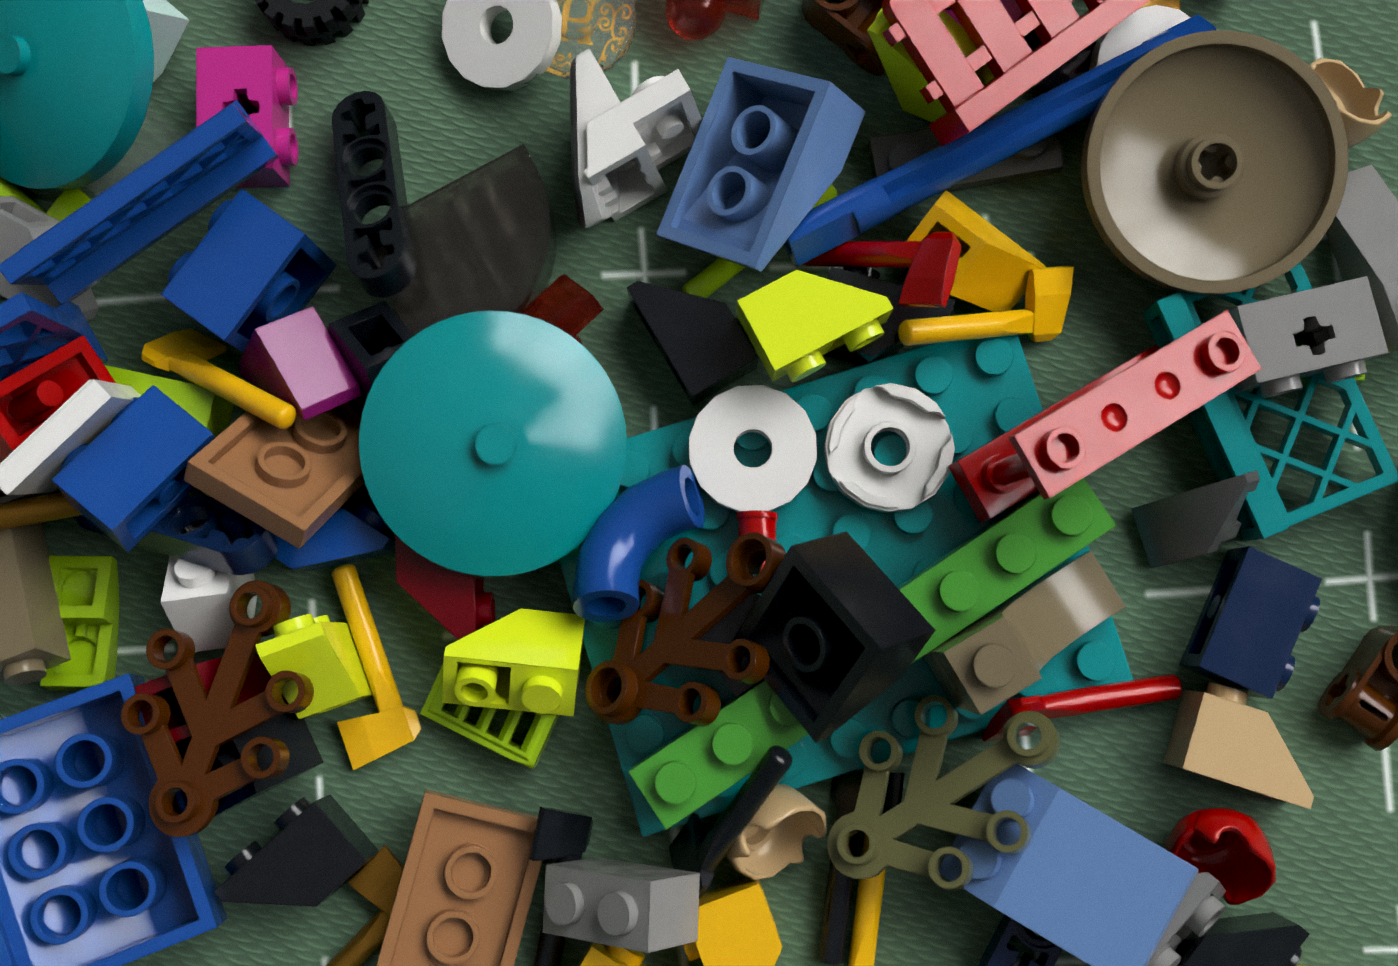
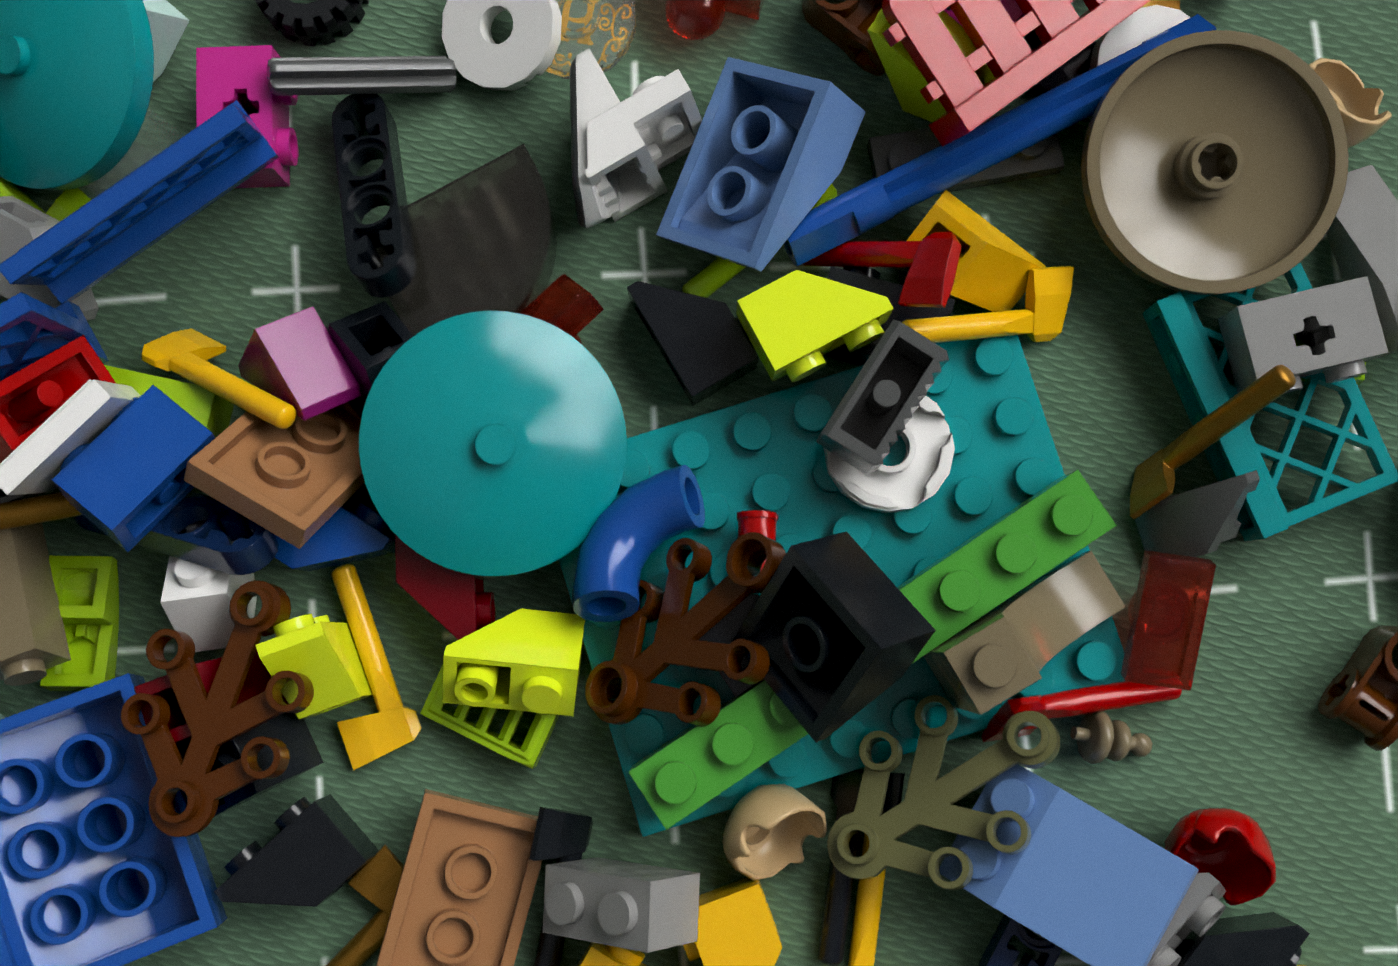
(247, 271): blue brick -> none
(360, 75): none -> dark grey axle
(702, 853): black piece -> none
(761, 412): white tile -> none
(883, 397): none -> dark grey brick
(1103, 738): none -> dark tan hair
(1105, 418): fence -> none
(1156, 475): none -> pearl gold piece
(1167, 619): none -> clear red tile
(1234, 745): tan slope -> none
(1252, 622): dark blue brick -> none

